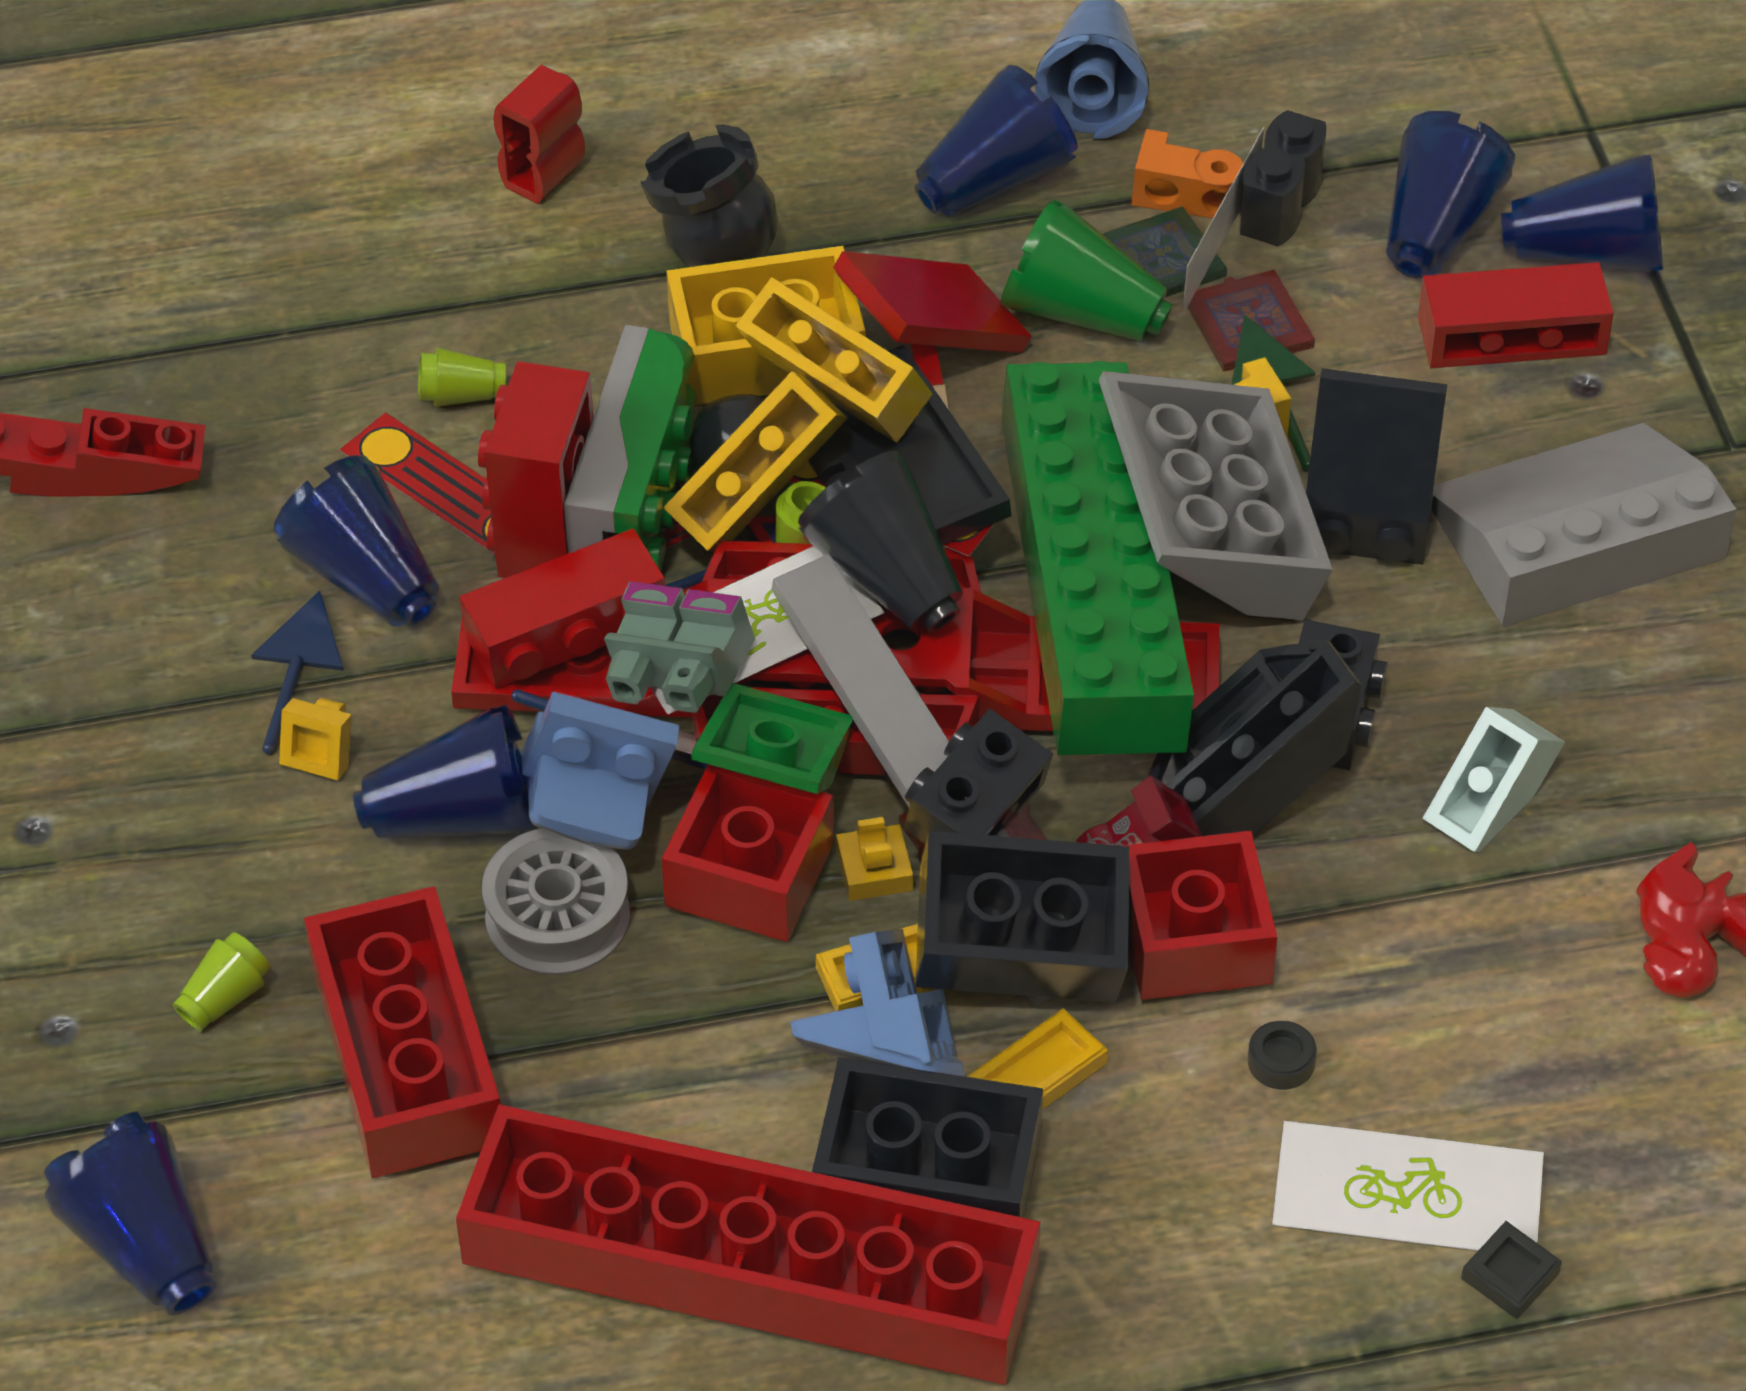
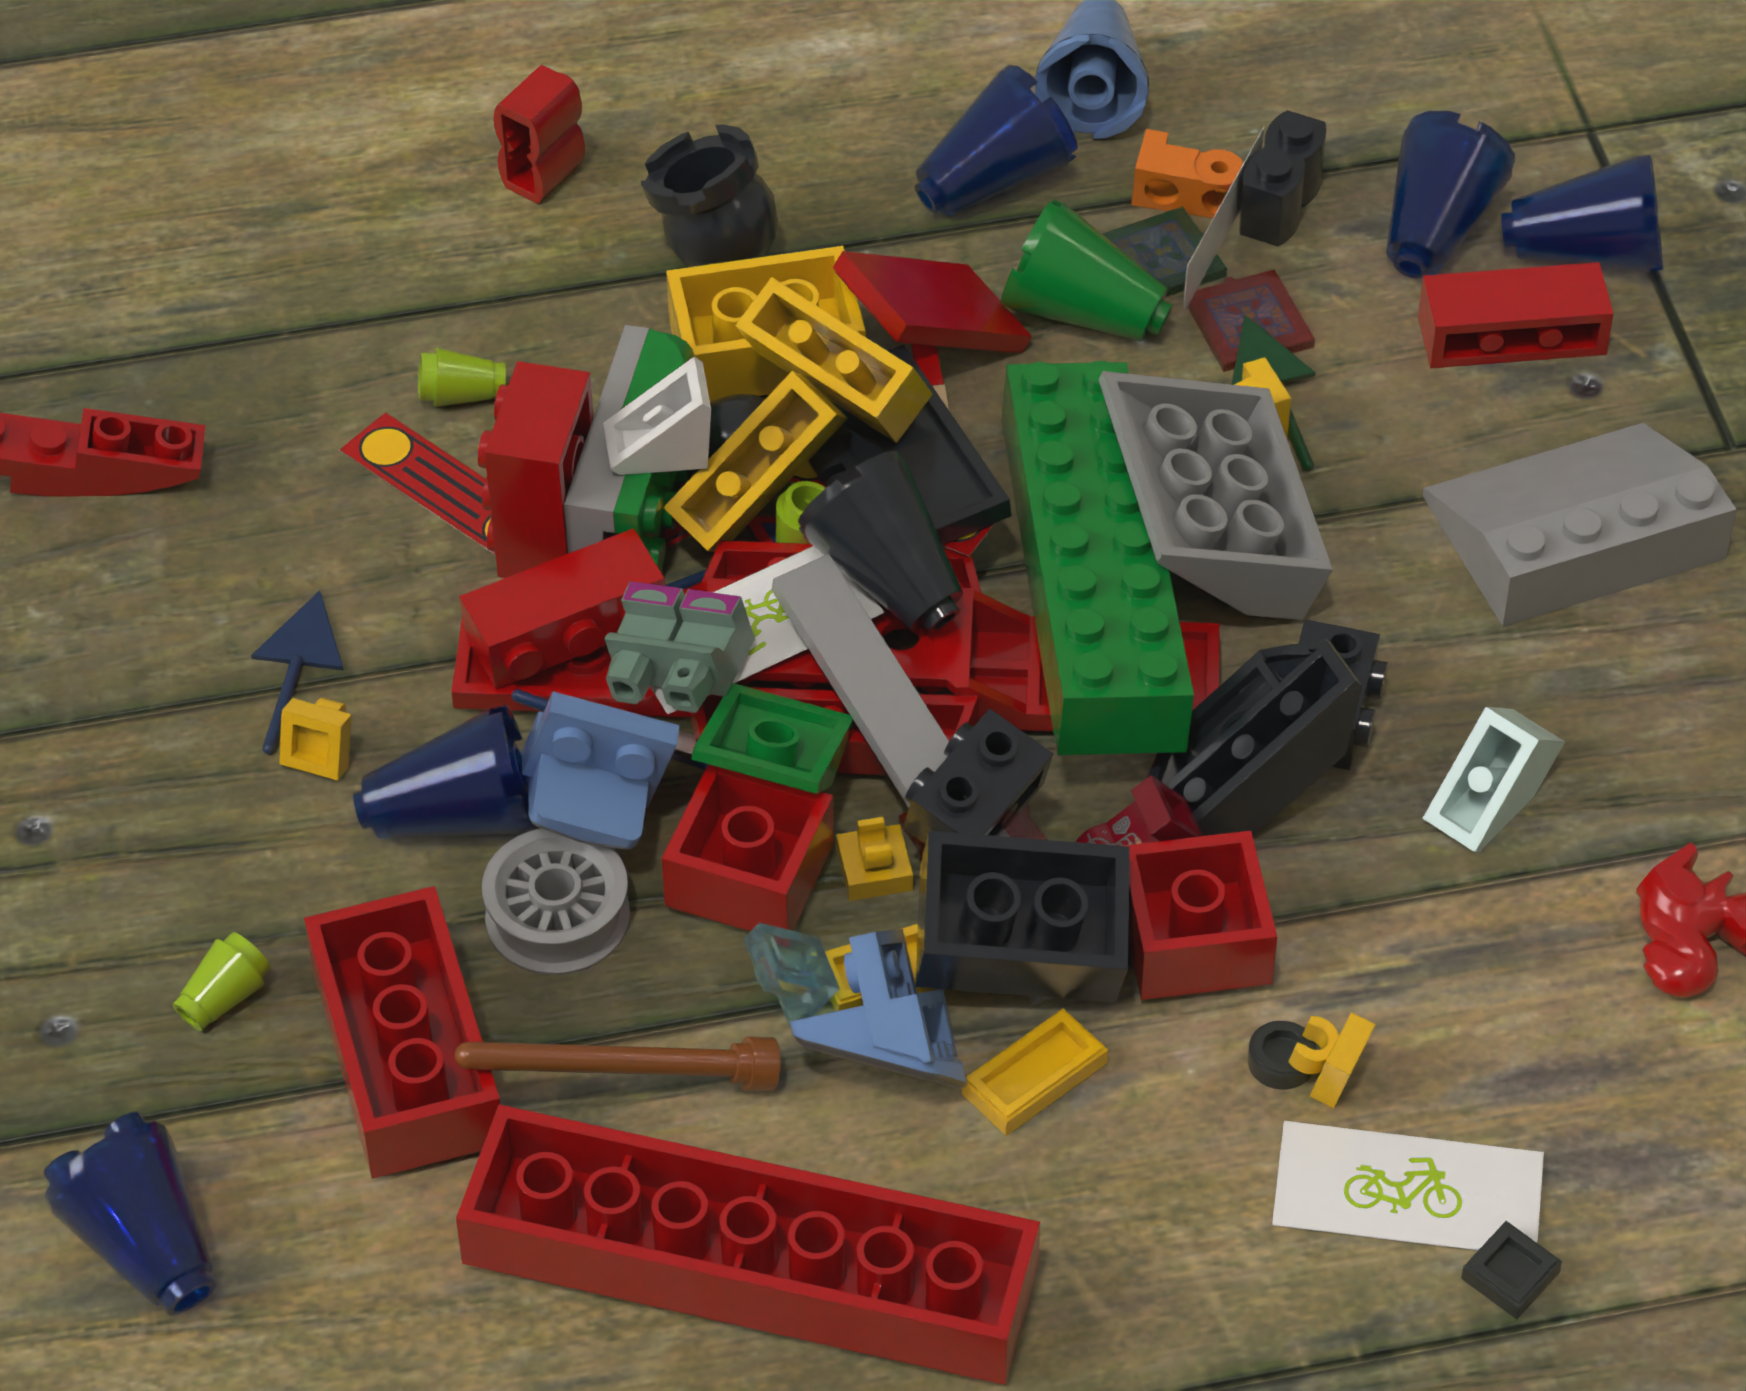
(359, 542): clear blue cone -> none
(663, 426): none -> white slope
(750, 1063): none -> dark orange piece
(792, 968): none -> clear light blue bracket
(932, 1135): black brick -> none
(1337, 1054): none -> yellow tile
(1375, 464): black slope -> none

